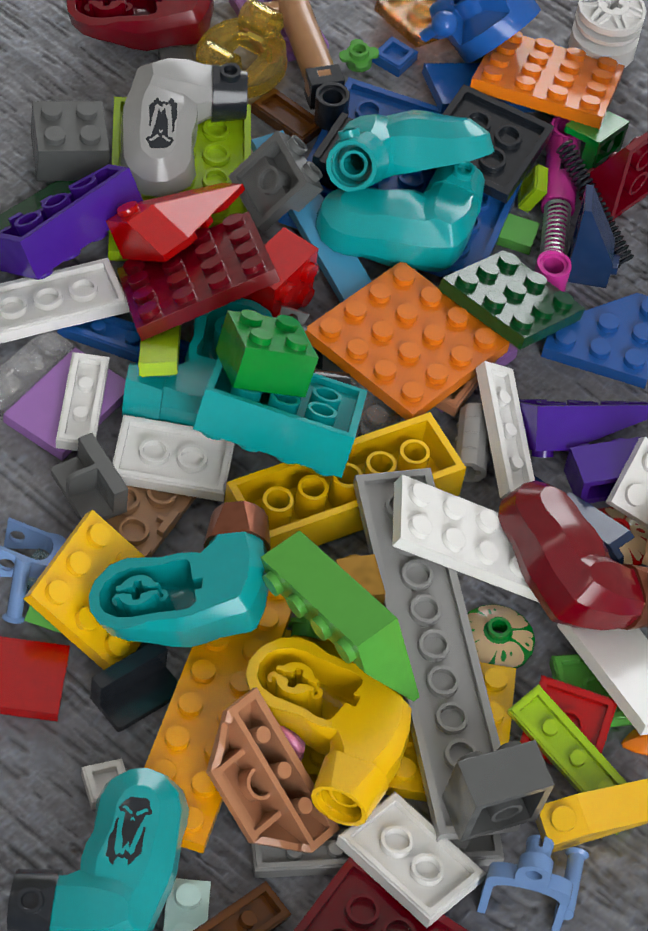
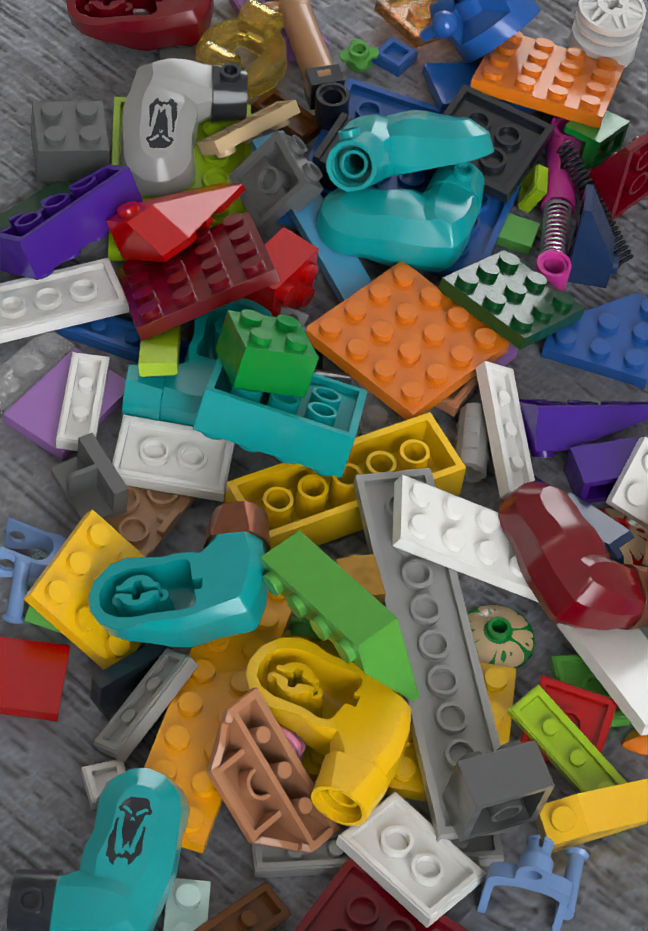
(145, 704): none -> light grey tile
(273, 117): none -> tan plate

